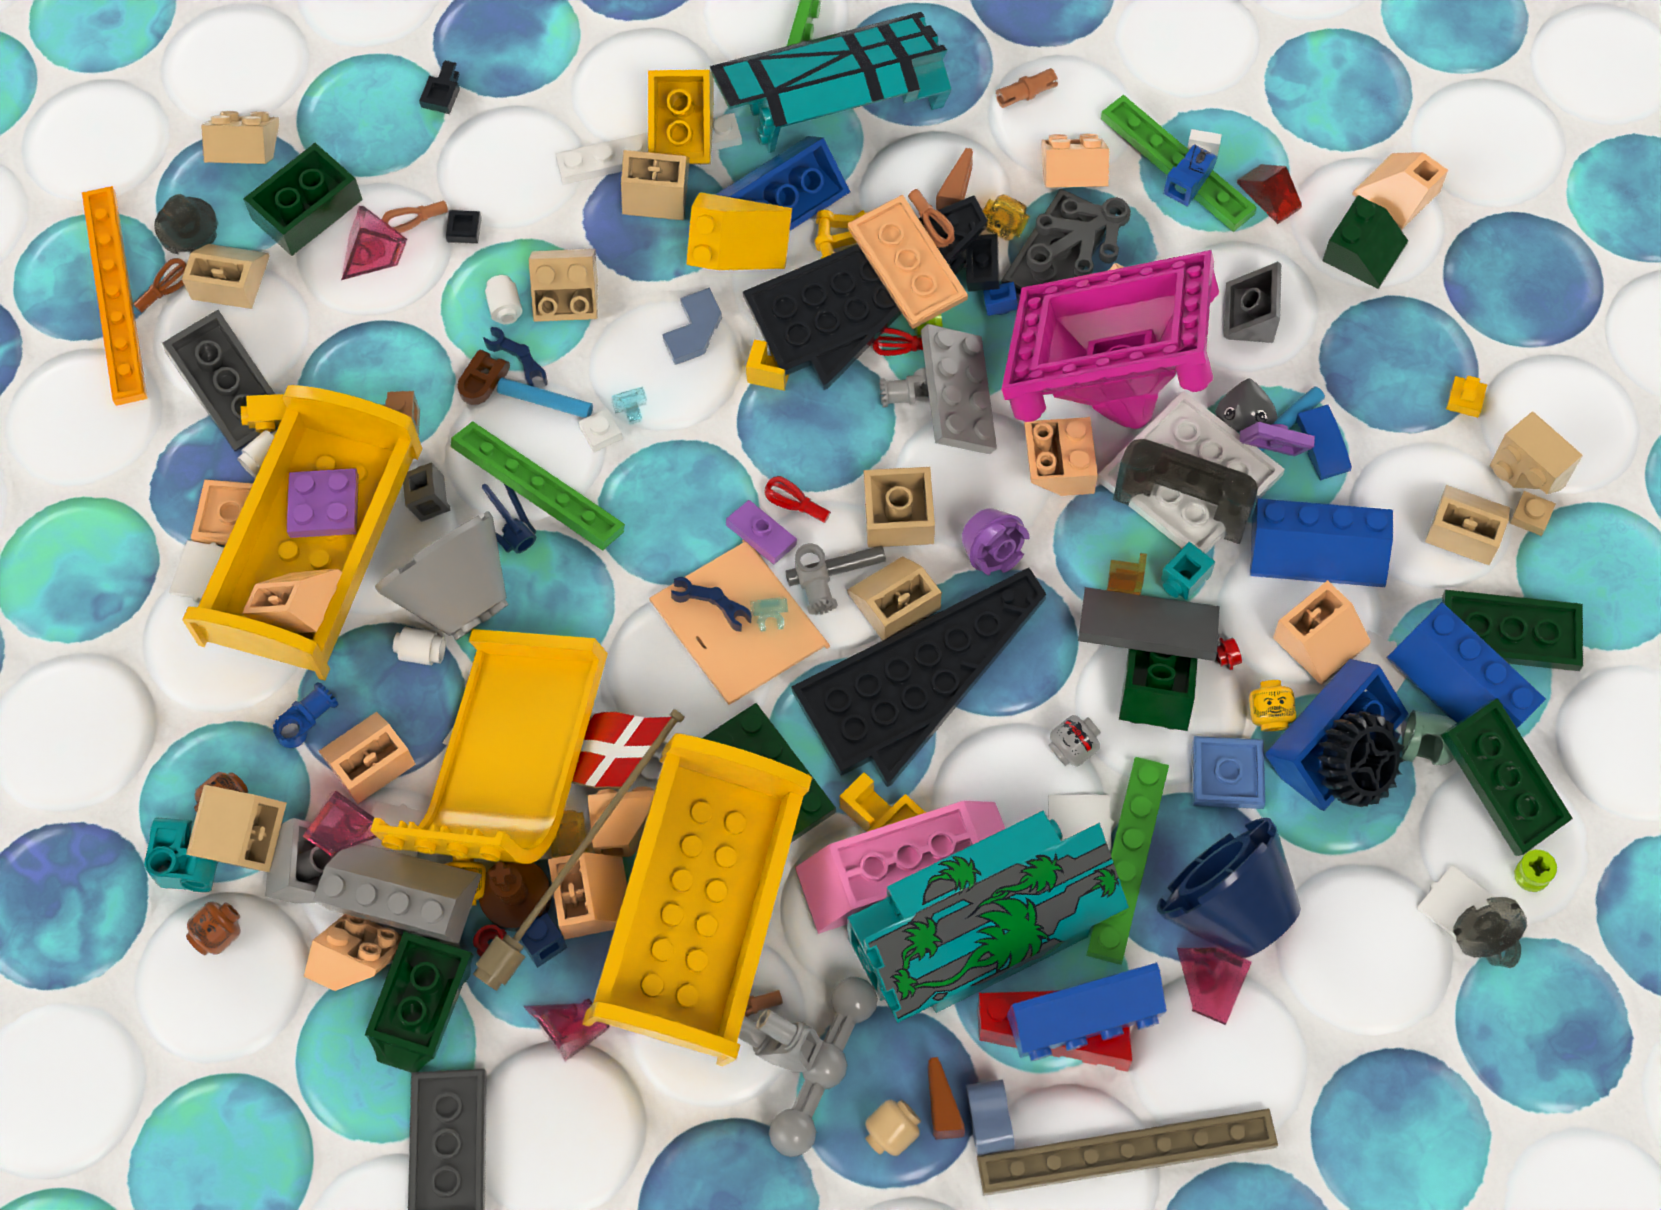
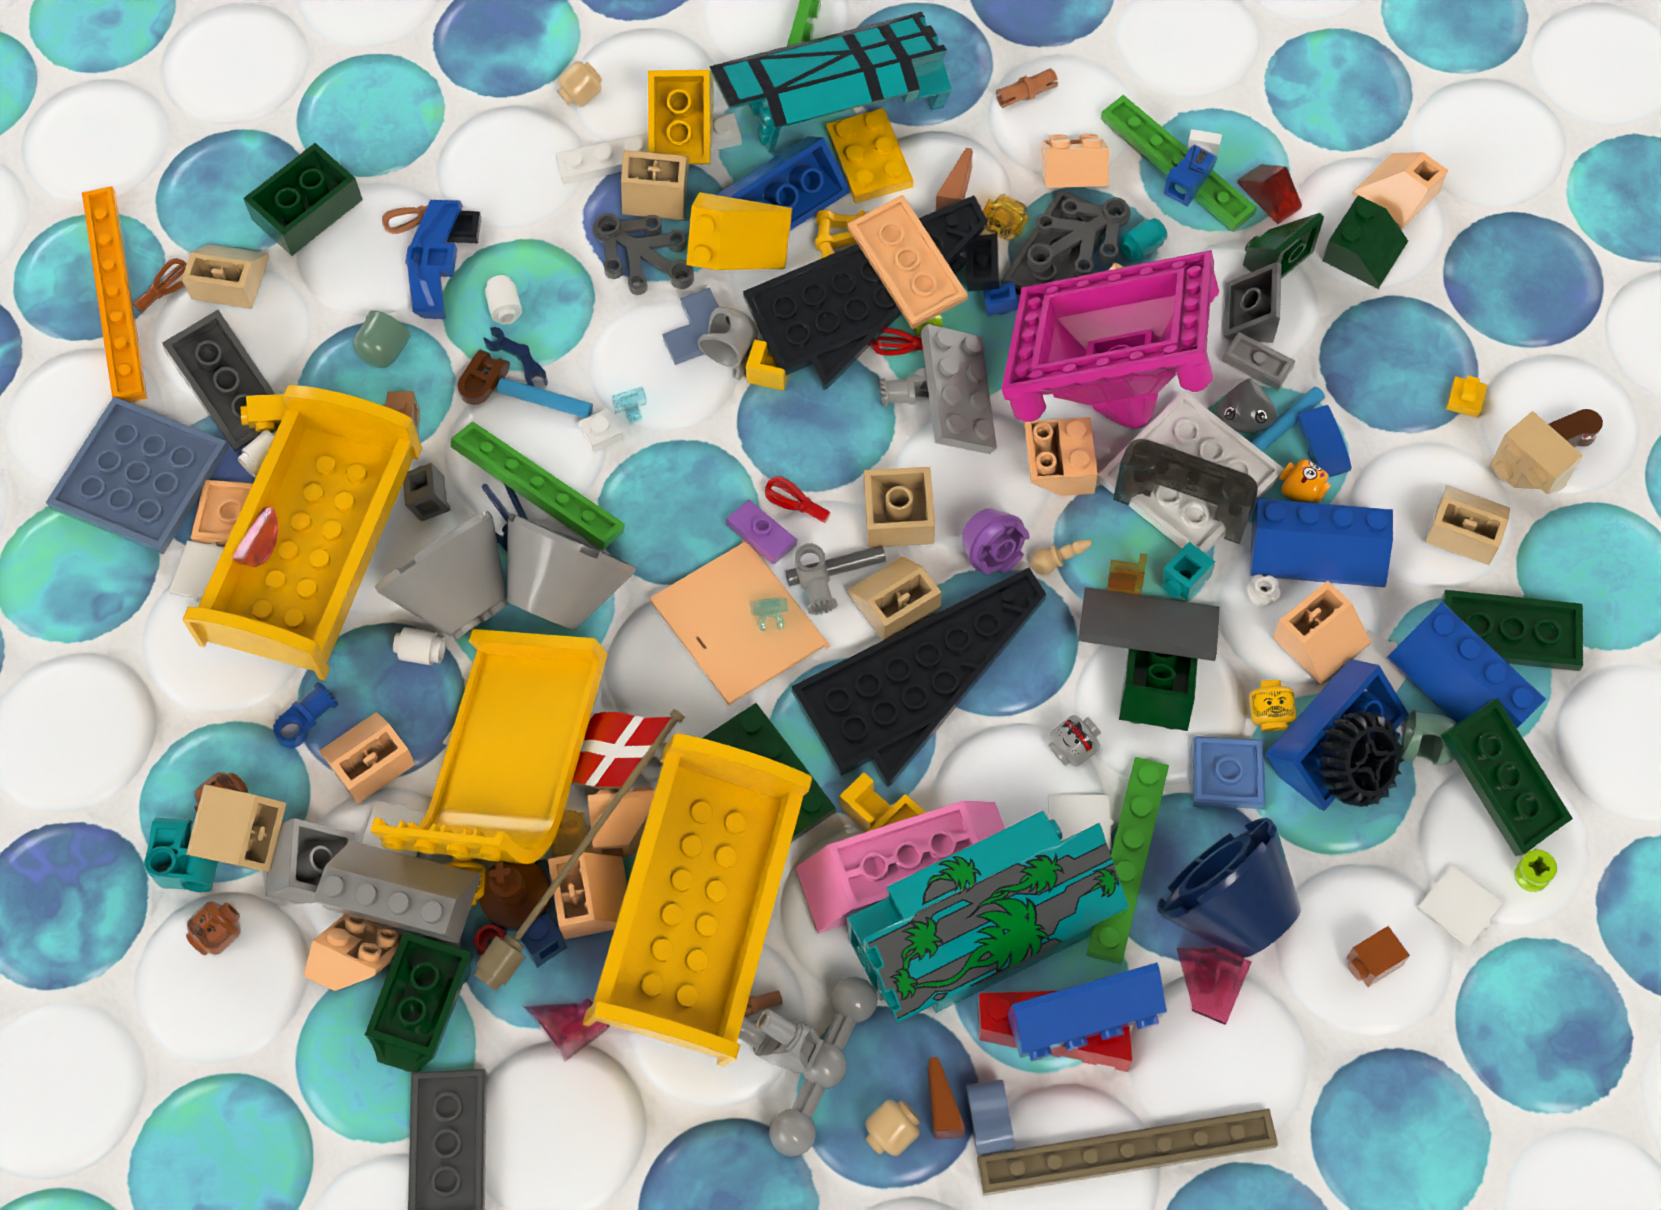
(138, 475): none -> sand blue plate
(185, 224): clear smoke tile -> none
(240, 138): tan slope -> none
(259, 540): none -> tile
(293, 600): light nougat slope -> none
(322, 503): medium lavender plate -> none
(339, 825): clear pink slope -> none
(371, 245): clear pink slope -> none
(380, 339): none -> sand green helmet
(432, 258): none -> blue plate
(441, 91): black plate -> none
(558, 574): none -> light grey cone
(564, 285): tan slope -> none
(579, 83): none -> tan head
(641, 249): none -> dark grey plant
(714, 596): dark blue piece -> none
(729, 339): none -> light grey piece
(869, 155): none -> yellow plate
(926, 211): nougat piece -> none
(1045, 561): none -> tan bar
(1143, 239): none -> teal brick
(1228, 653): red plate -> none
(1258, 360): none -> light grey plate
(1259, 597): none -> white plate
(1277, 438): medium lavender plate -> none
(1284, 244): none -> dark green slope
(1304, 482): none -> light orange head
(1377, 957): none -> dark orange brick
(1492, 931): clear smoke tile -> none
(1532, 513): tan plate -> none
(1579, 427): none -> reddish brown leg

